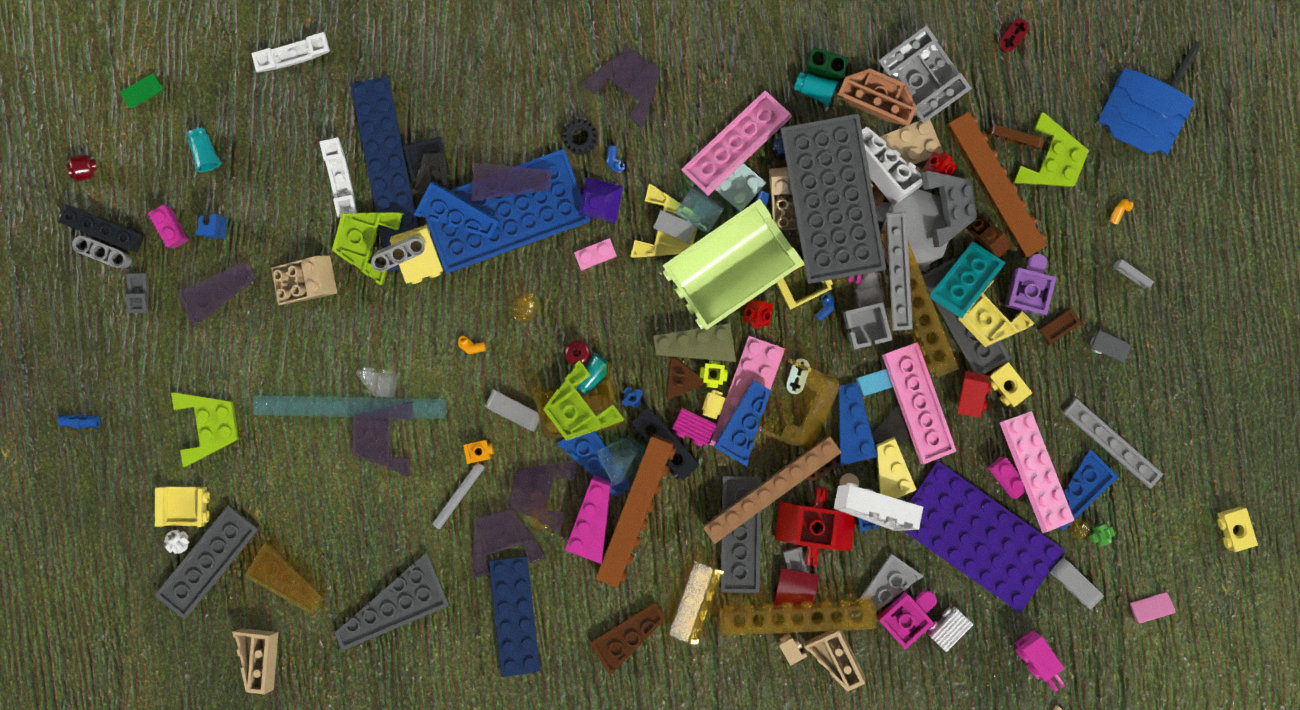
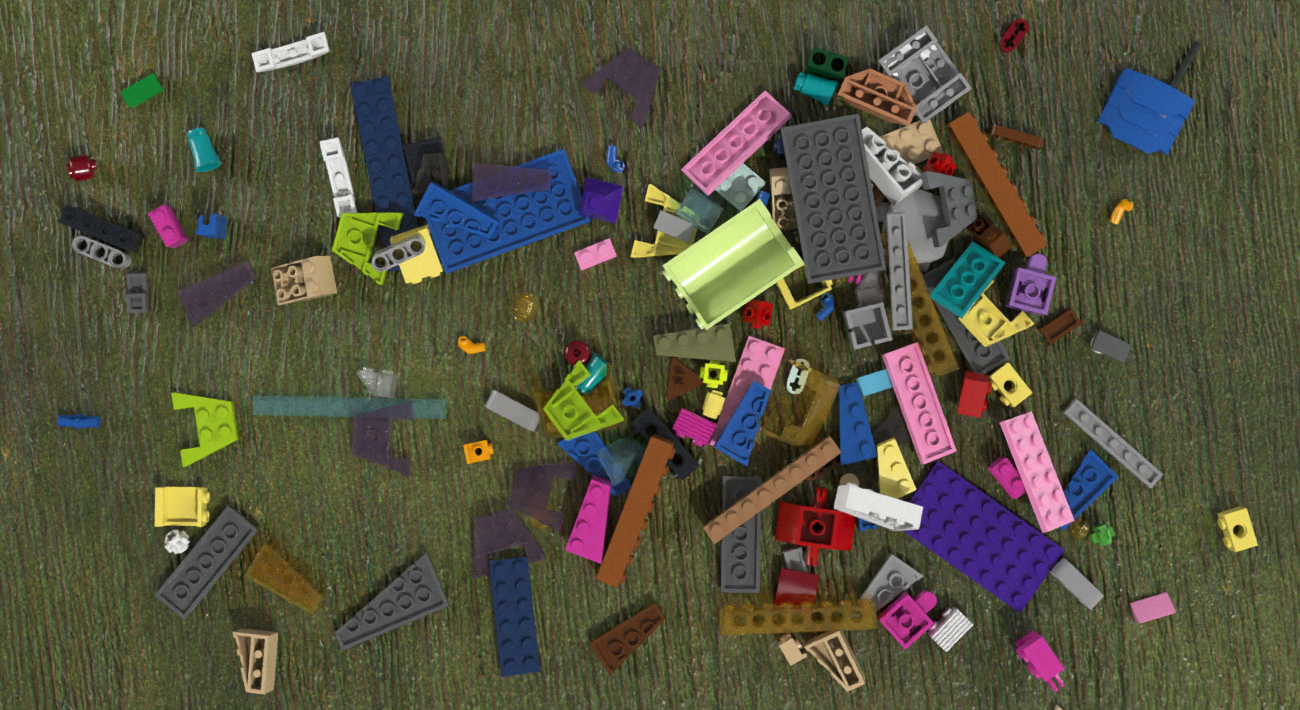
(458, 495): light grey piece -> none
(580, 125): black tyre -> none
(696, 603): clear yellow brick -> none
(1062, 160): lime wing -> none
(1133, 274): light grey tile -> none

